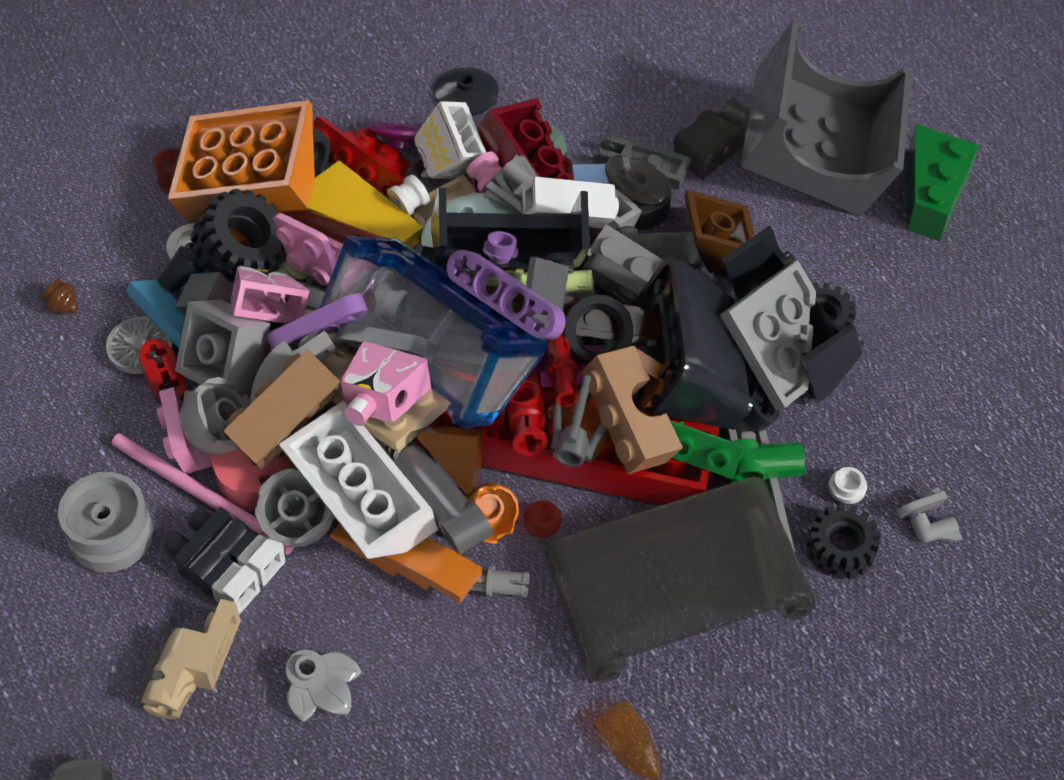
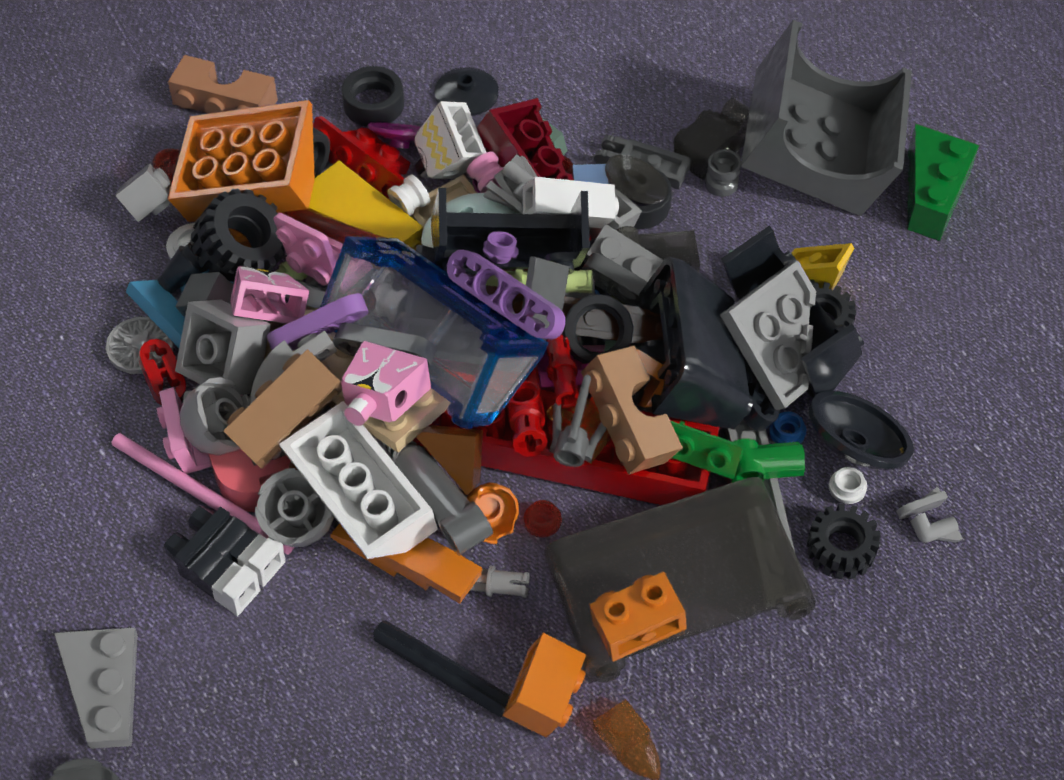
(60, 298): reddish brown plate -> none
(102, 682): none -> light grey wing
(105, 521): light grey wheel -> none
(145, 192): none -> light grey brick
(188, 662): tan plate -> none
(197, 88): none -> nougat arch
(324, 687): light grey plate -> none
(372, 78): none -> black tyre
(441, 667): none -> black axle
(546, 685): none -> orange brick
(638, 615): none -> orange brick
(717, 227): reddish brown slope -> none
(723, 173): none -> dark grey wheel
(791, 422): none -> blue plate
(824, 262): none -> yellow slope
(860, 431): none -> black dish

